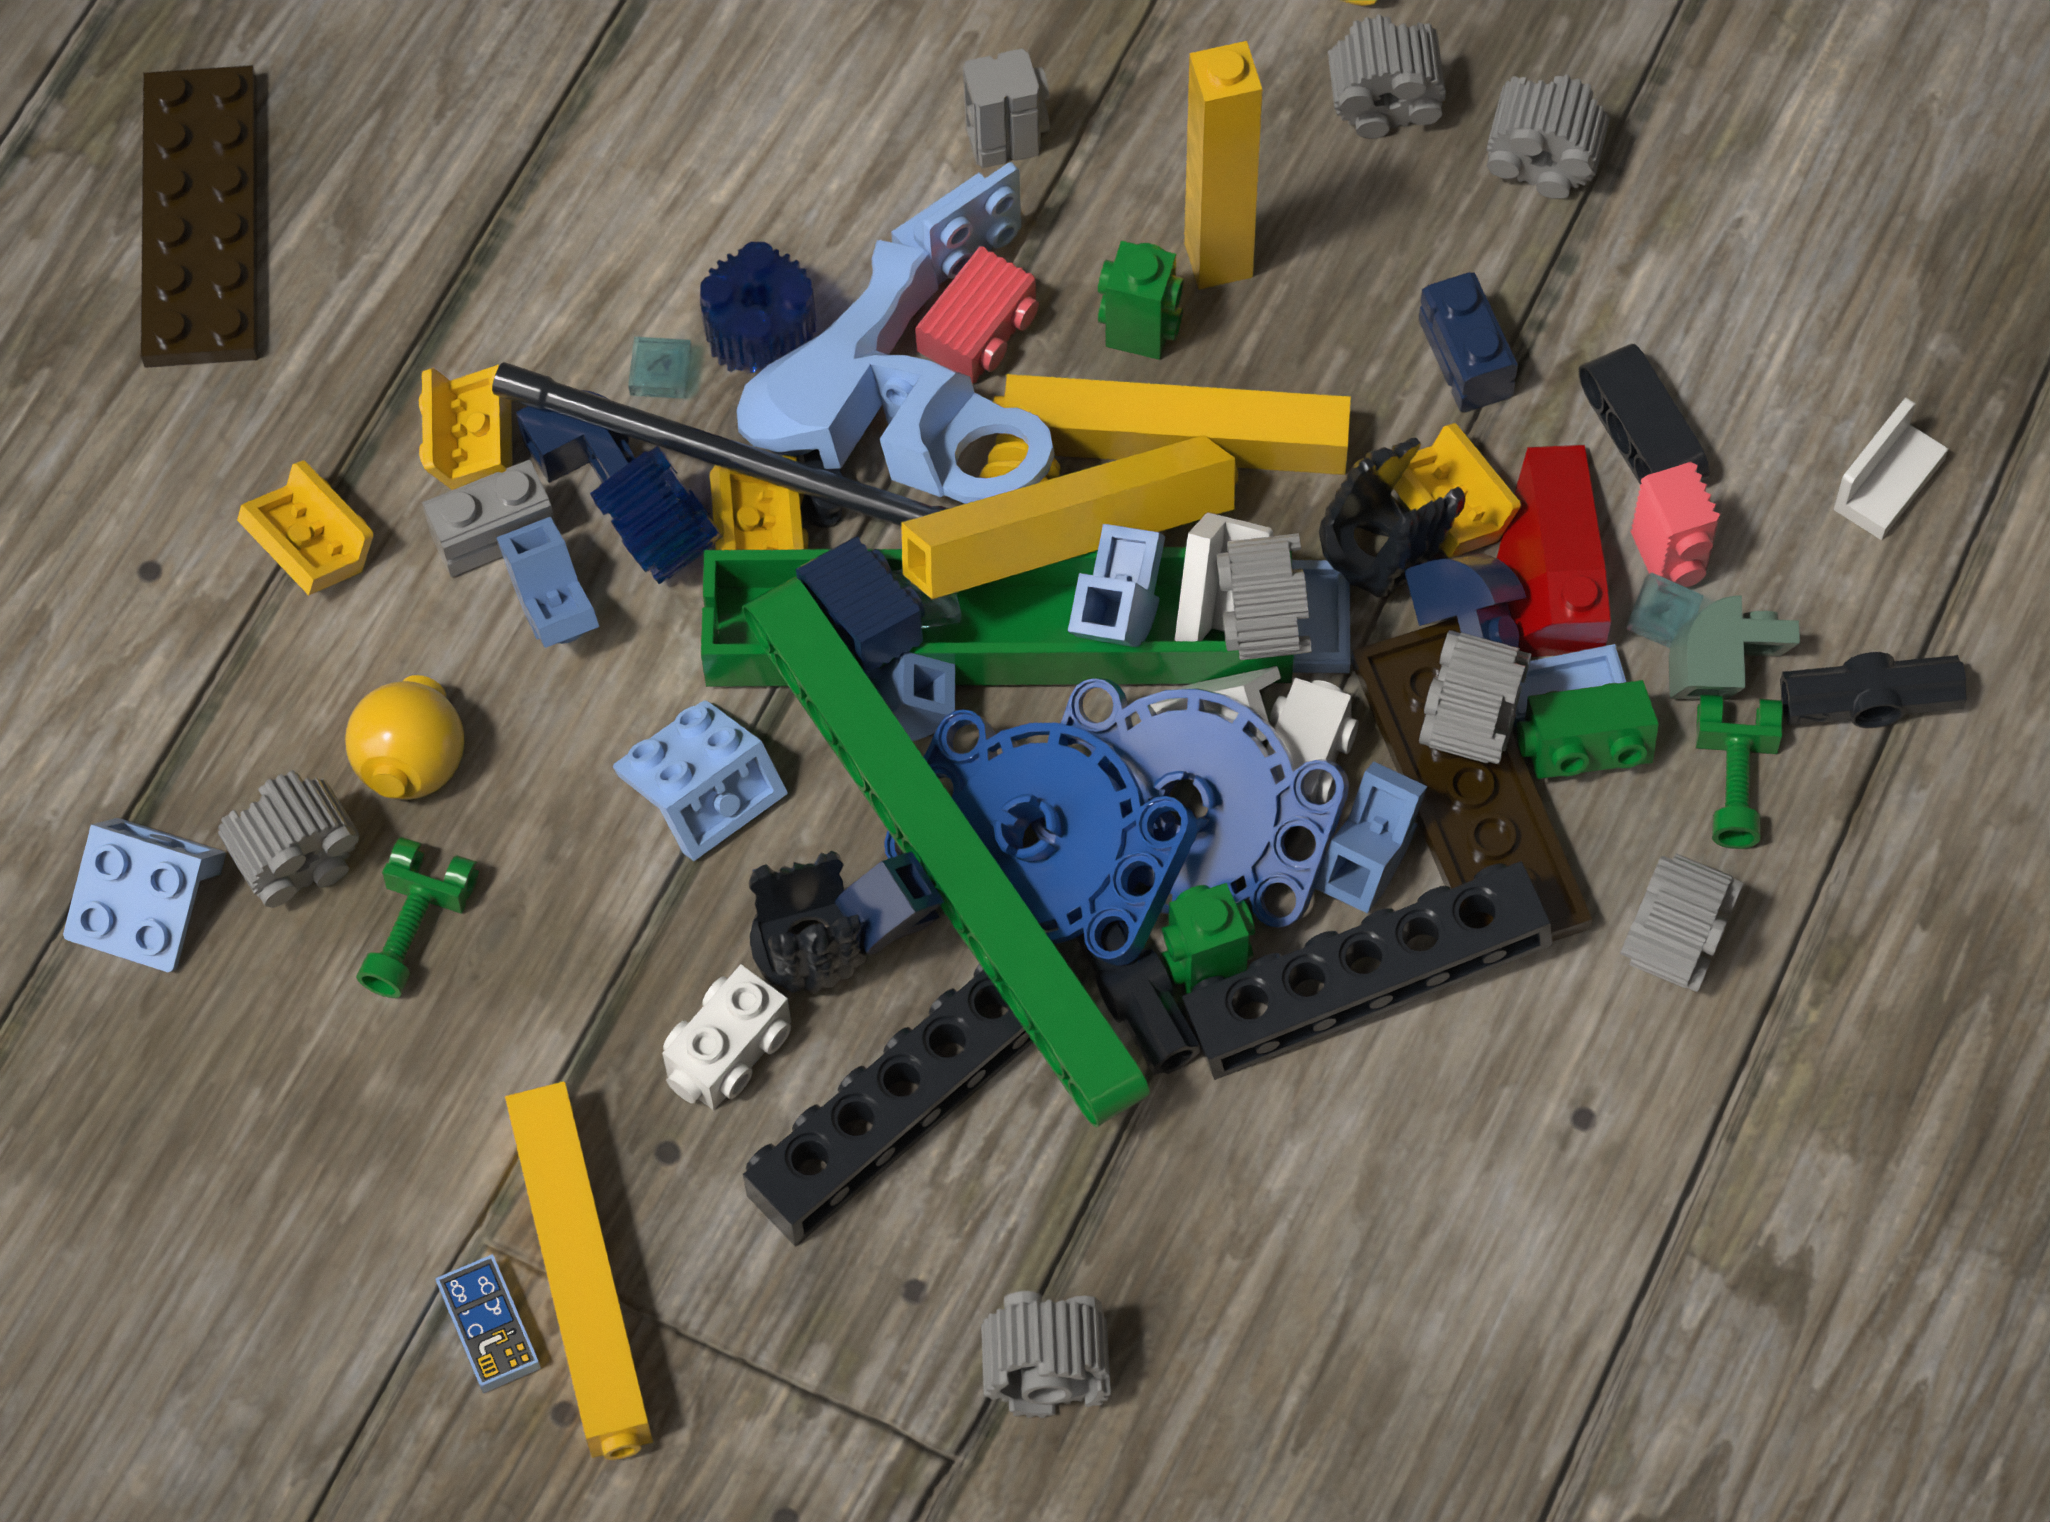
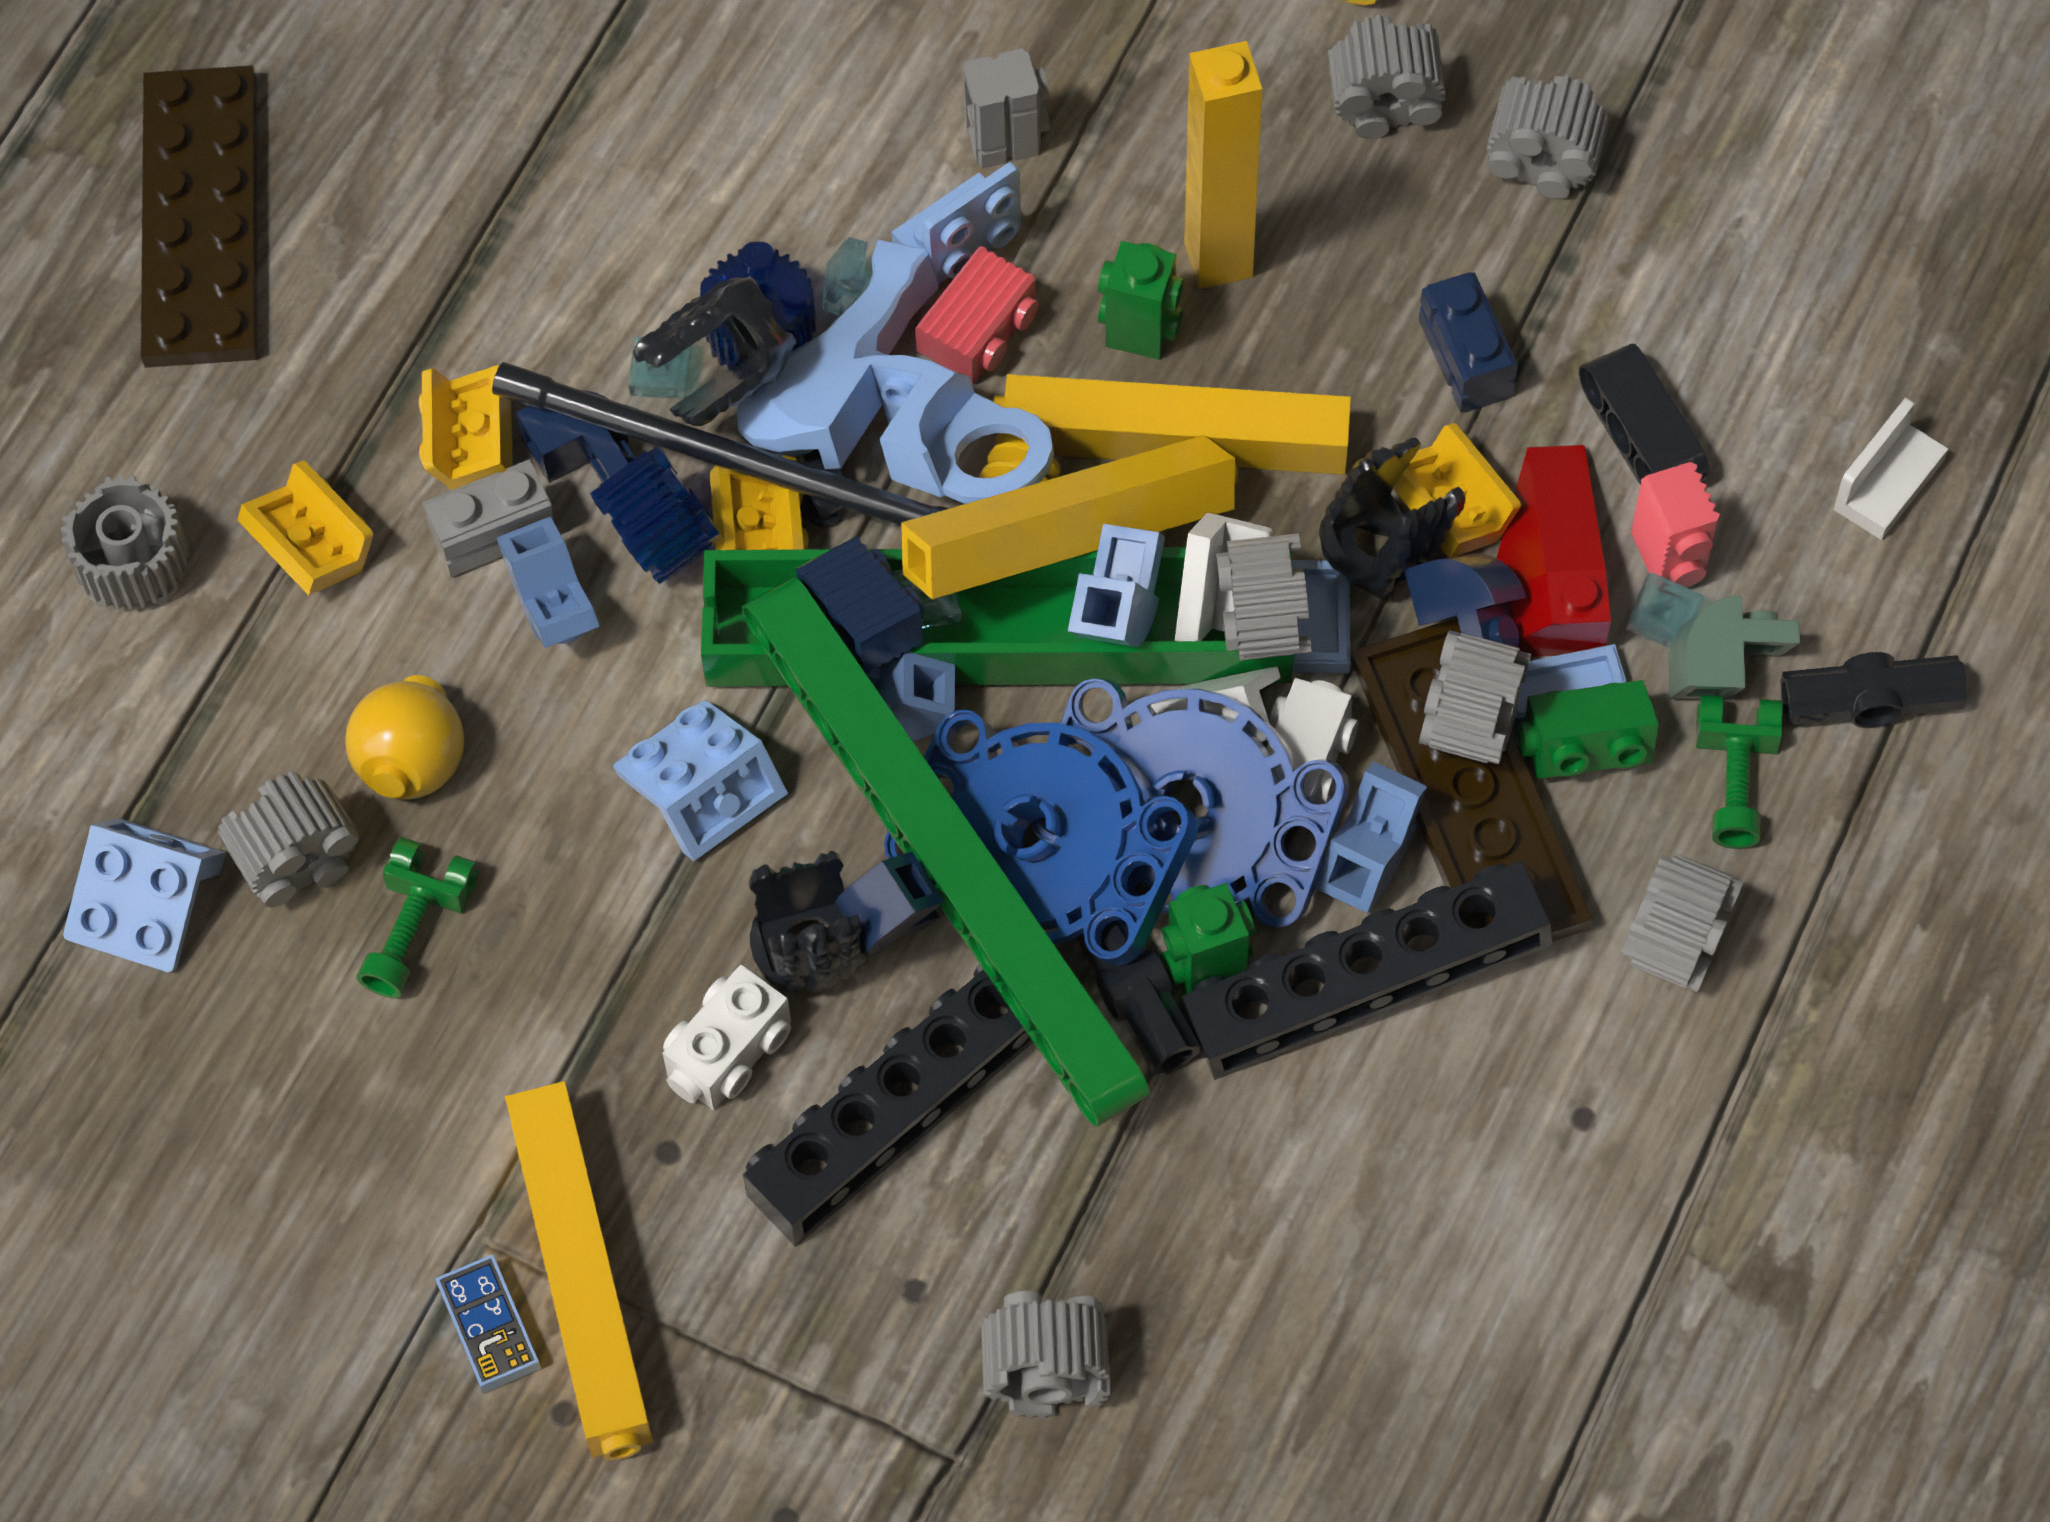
(126, 544): none -> light grey brick
(758, 338): none -> black piece
(844, 276): none -> clear light blue tile

